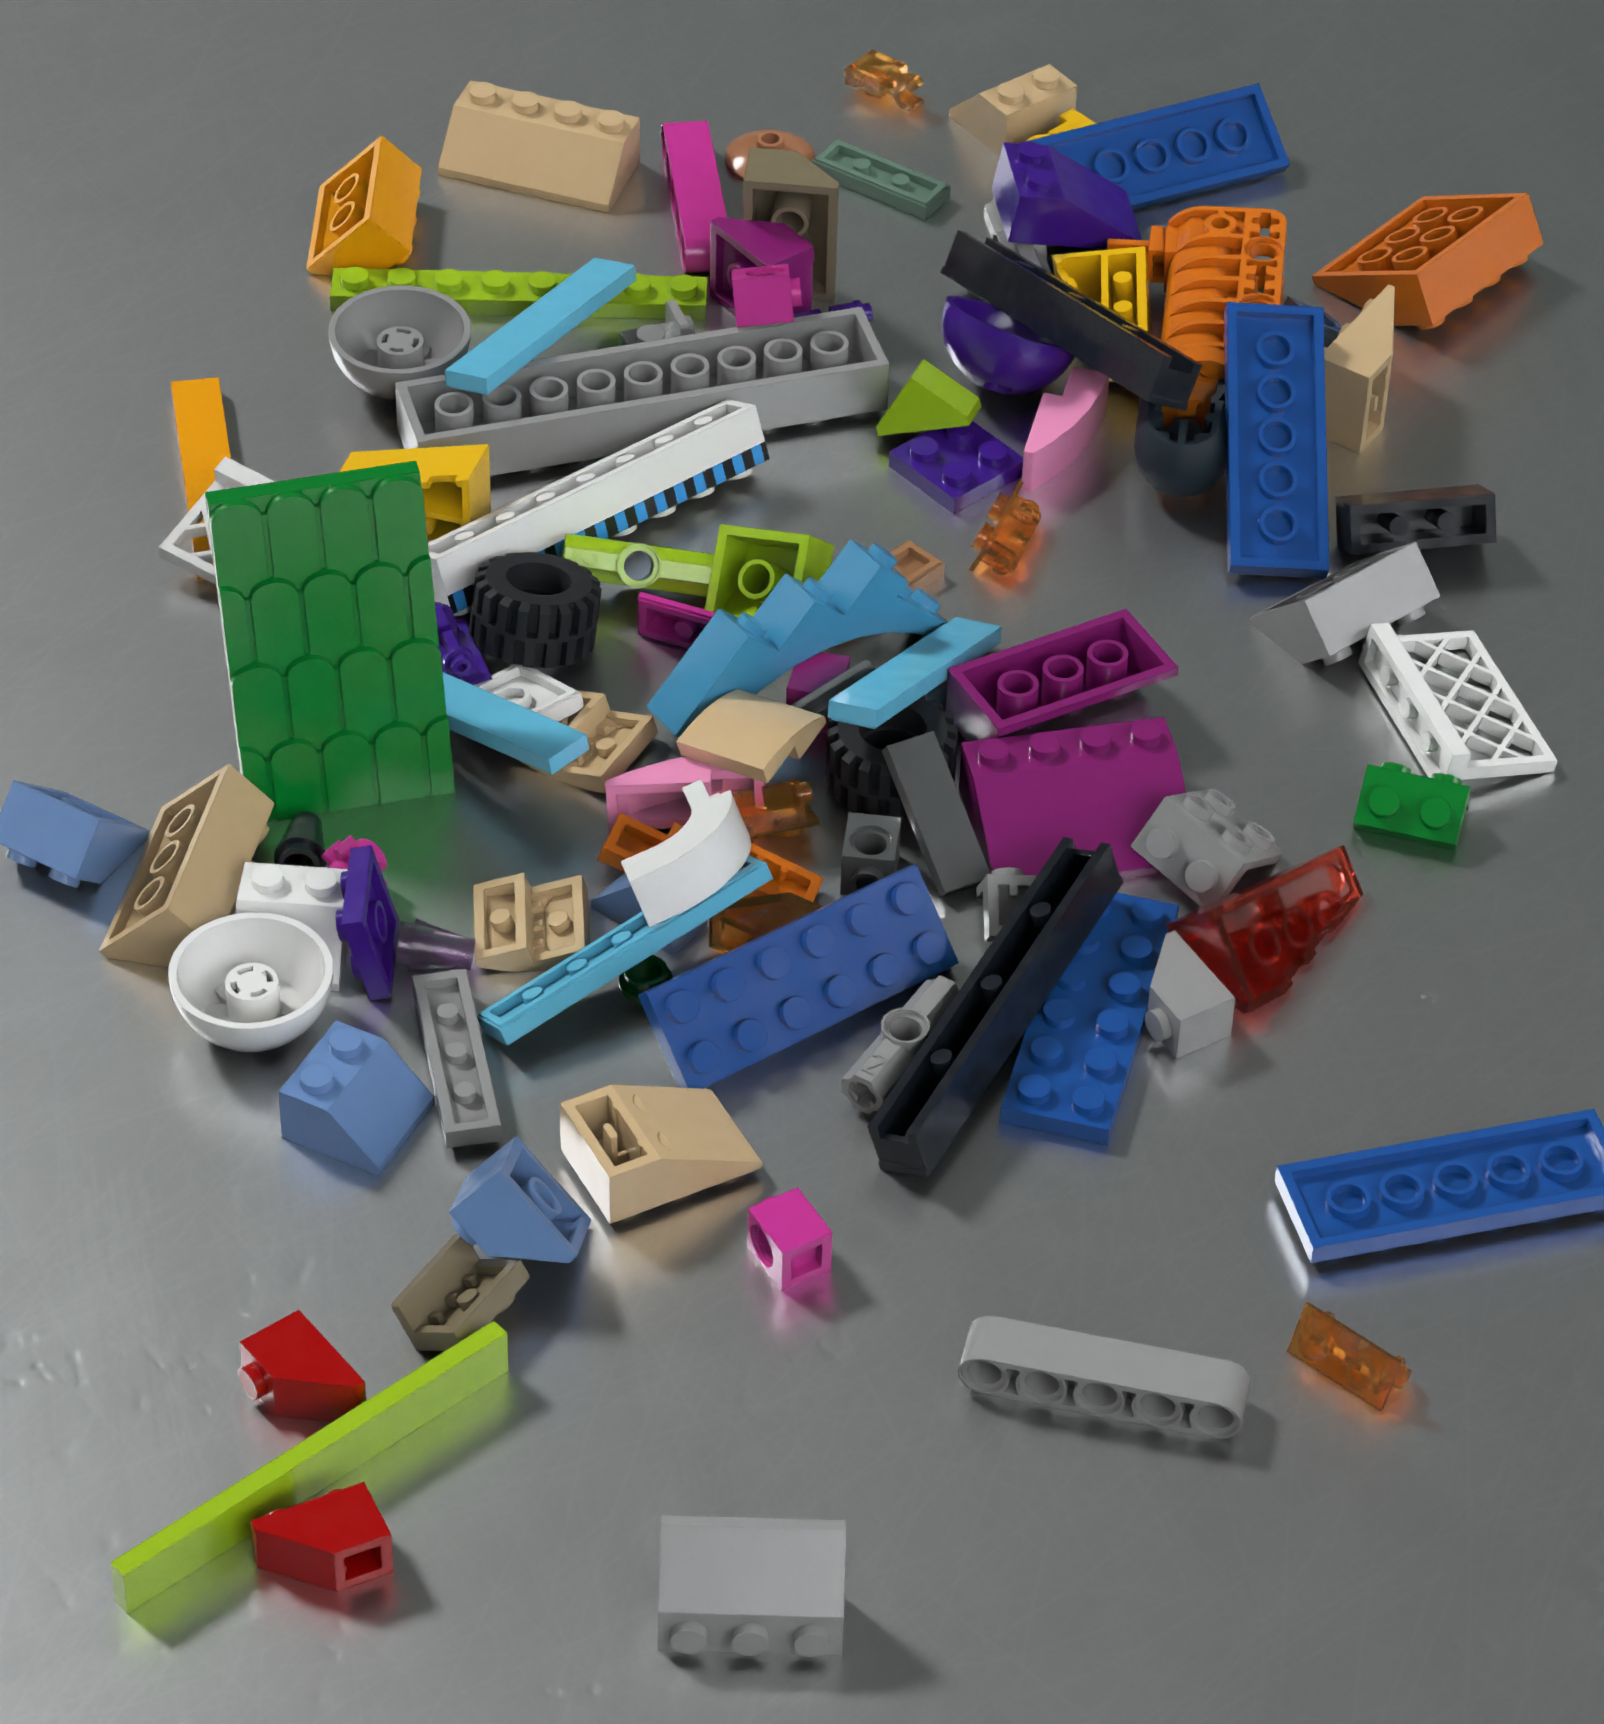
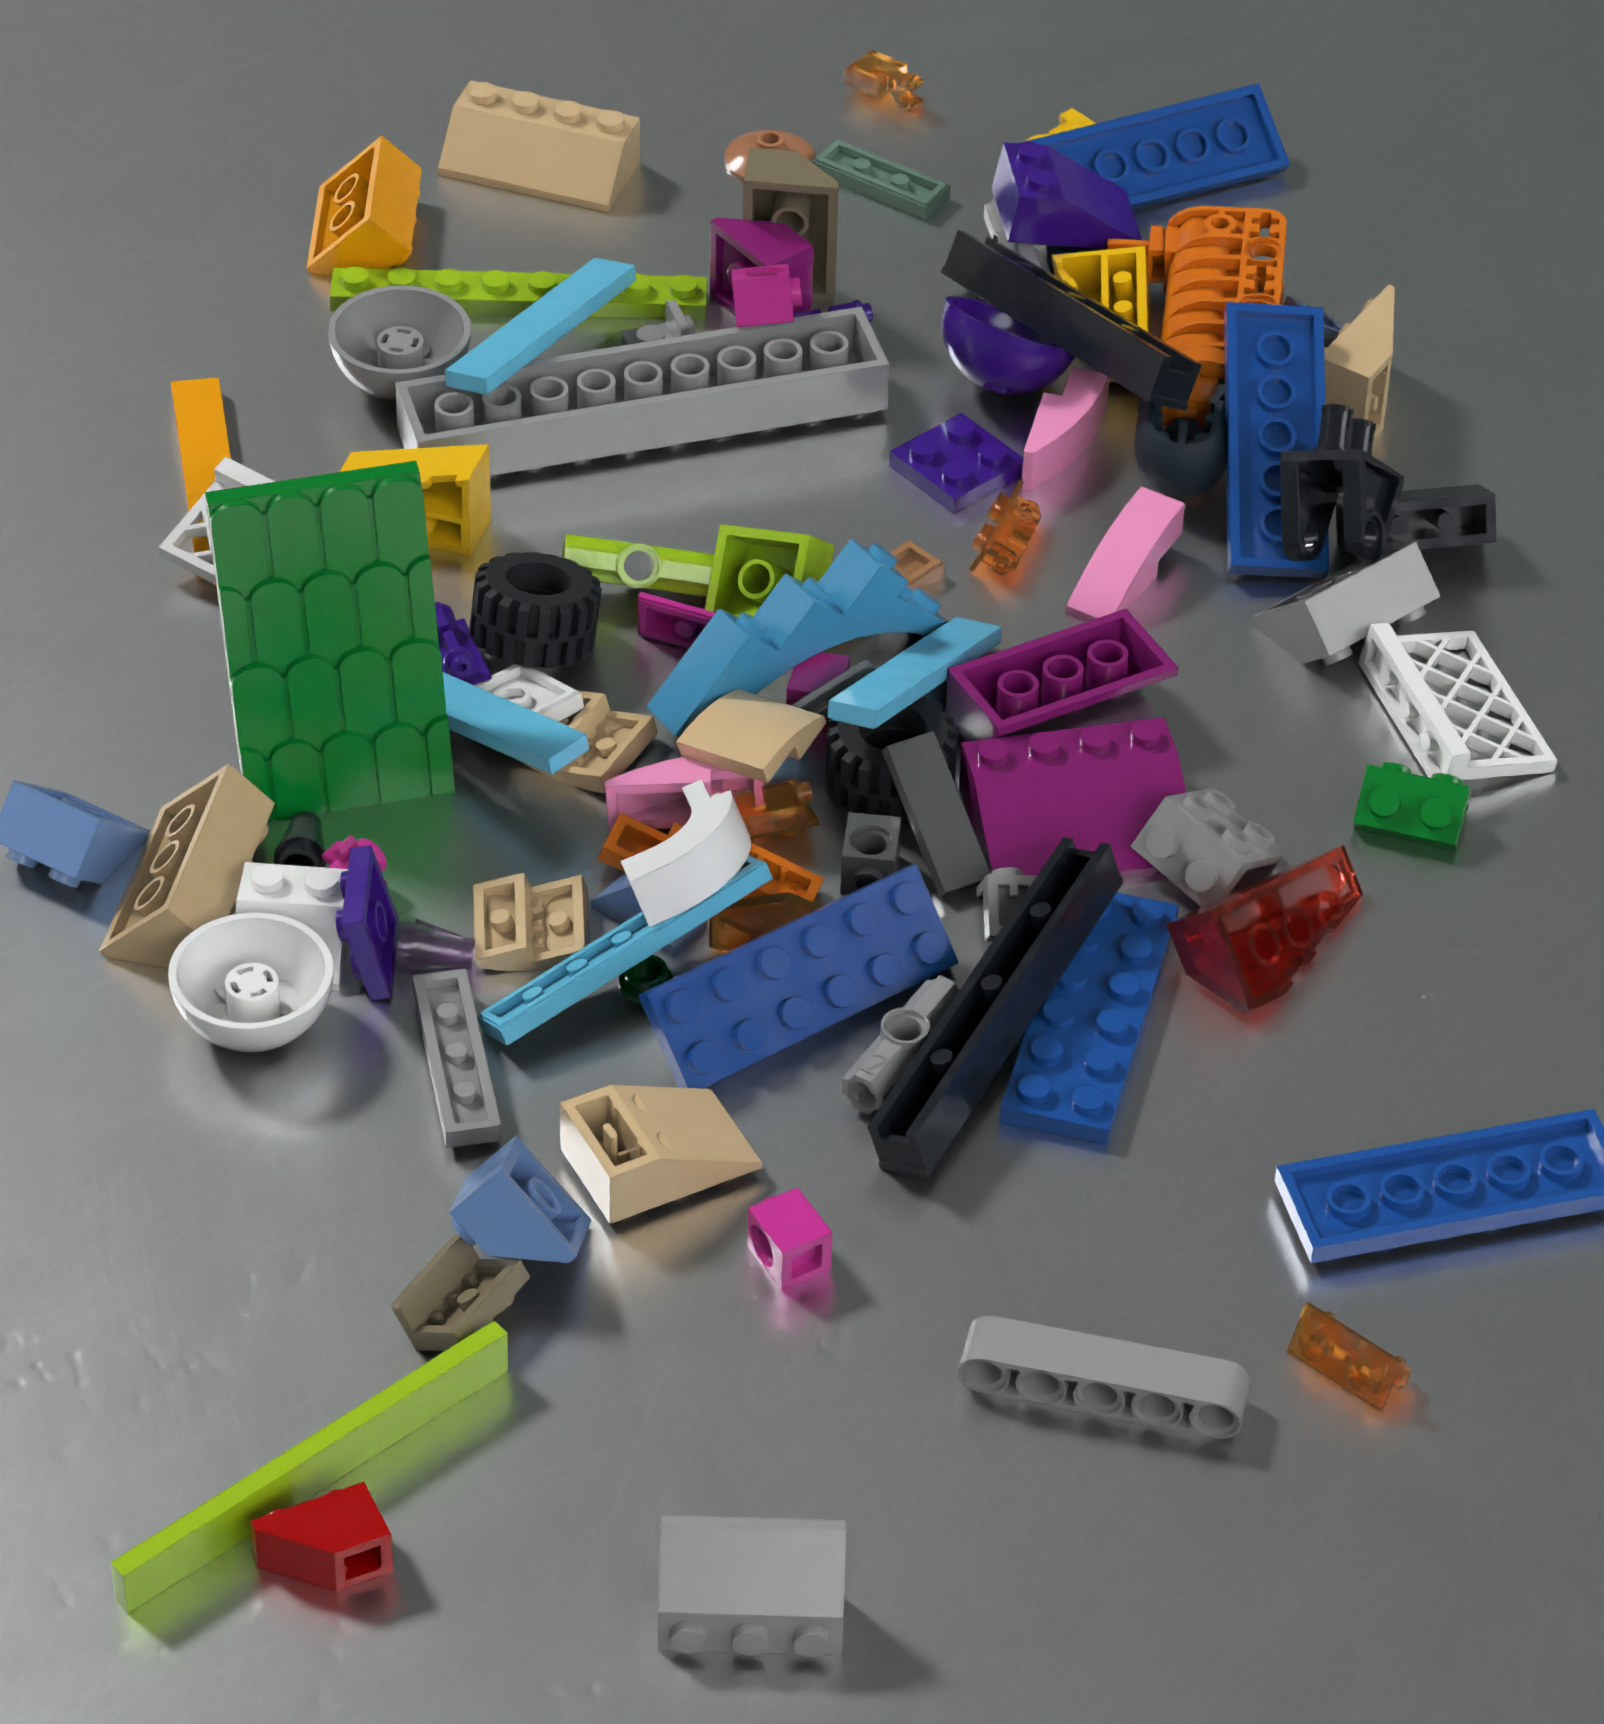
(298, 1372): red slope -> none
(353, 1099): medium blue slope -> none
(605, 496): white brick -> none
(692, 189): dark pink beam -> none
(929, 403): lime slope -> none
(1017, 108): tan slope -> none
(1127, 555): none -> bright pink slope
(1187, 1001): light grey slope -> none
(1337, 466): none -> black piece
(1436, 255): orange slope -> none

